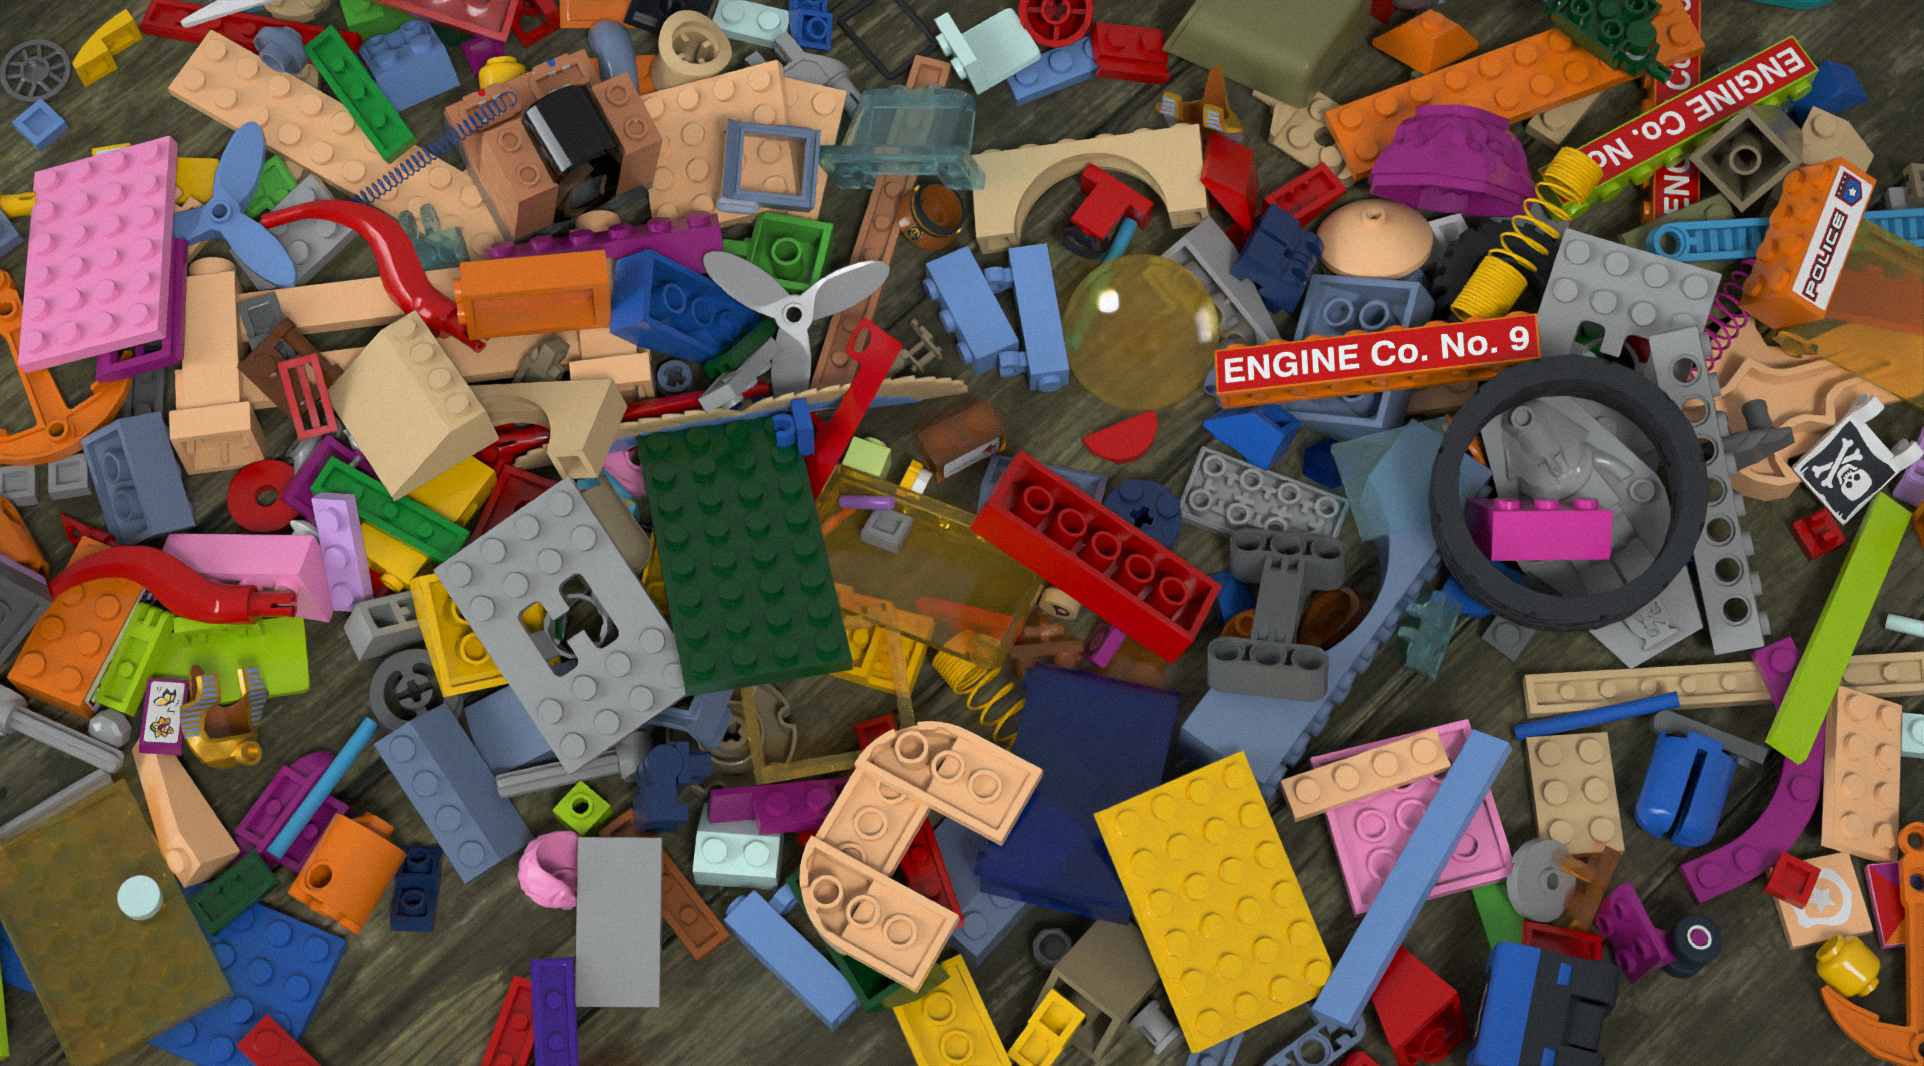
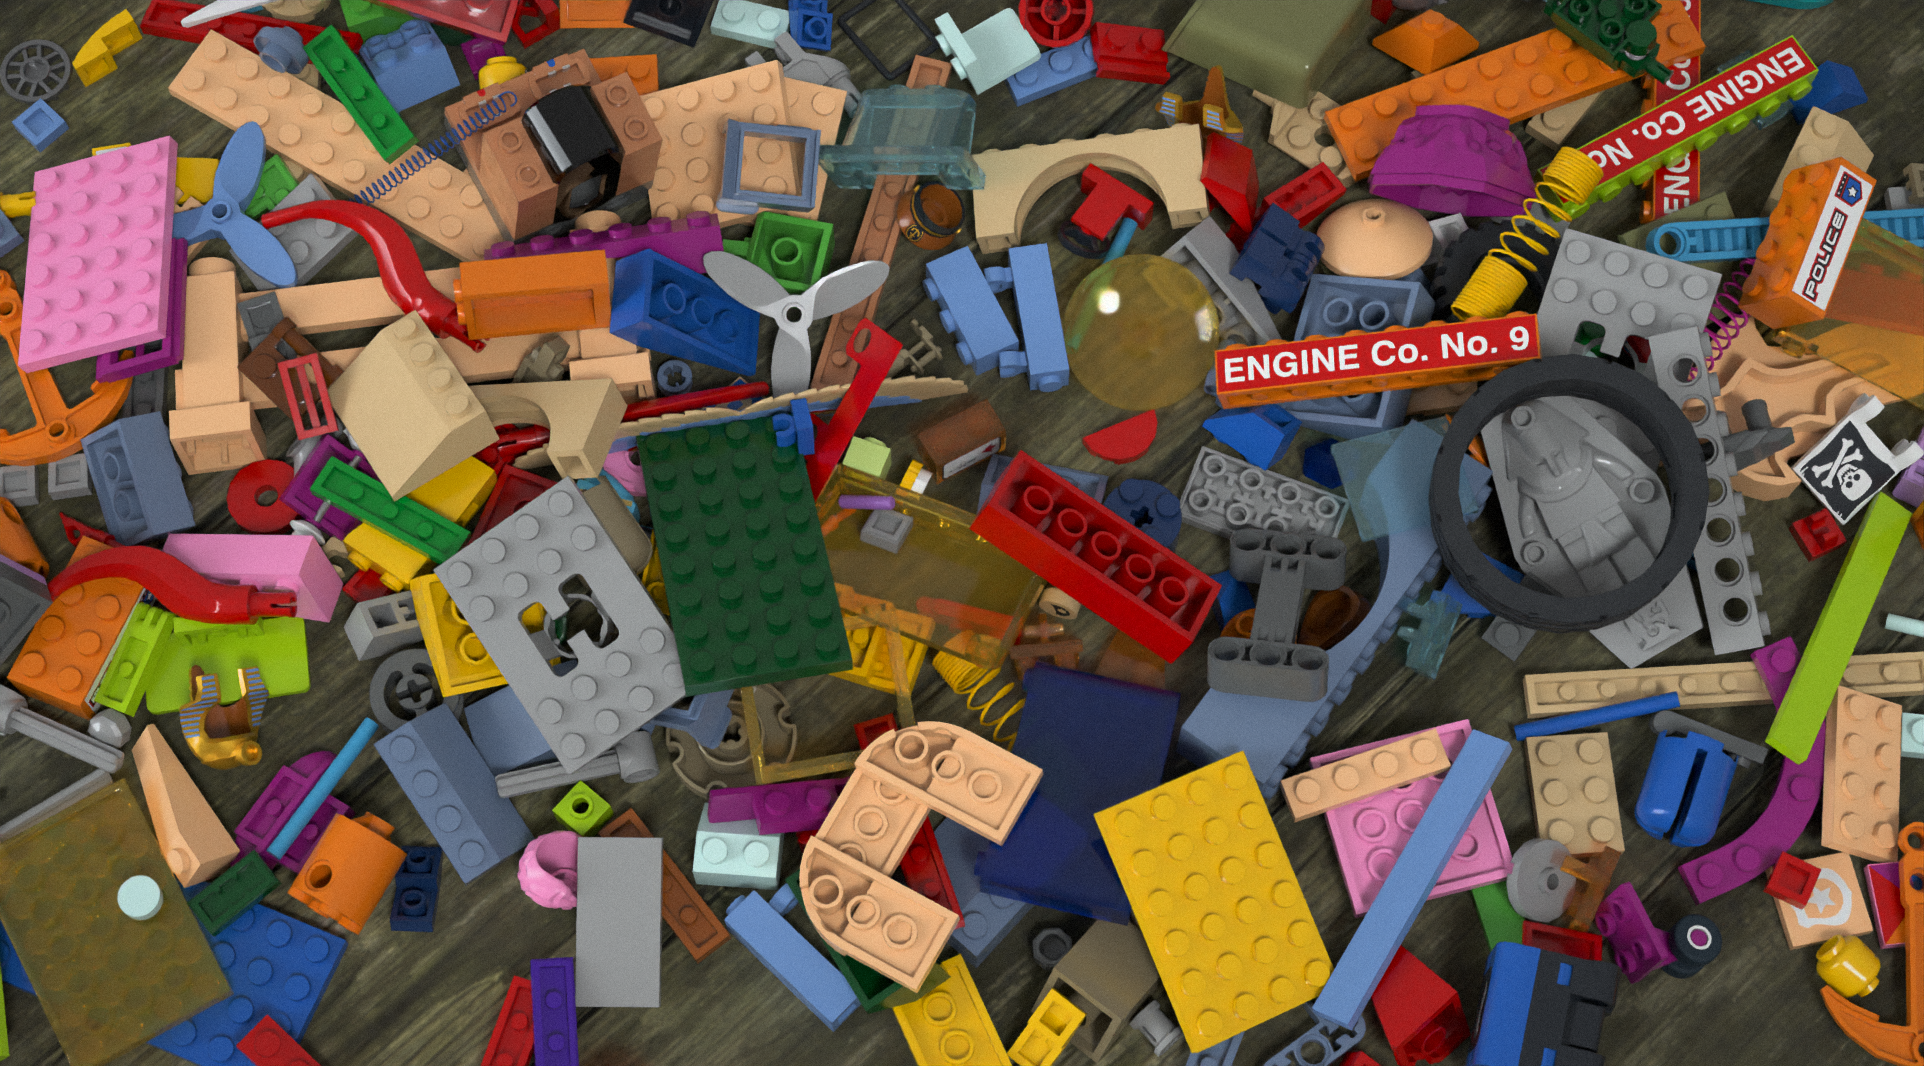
(161, 716): tile -> none
(342, 550): lavender plate -> none
(438, 248): clear light blue hinge -> none
(614, 50): sand blue cylinder -> none
(663, 777): dark blue hips -> none
(689, 50): tan hat -> none
(730, 385): light grey plate -> none
(739, 348): dark green tile -> none
(1102, 645): magenta tile -> none
(1540, 528): dark pink wedge -> none
(1751, 153): dark tan slope -> none

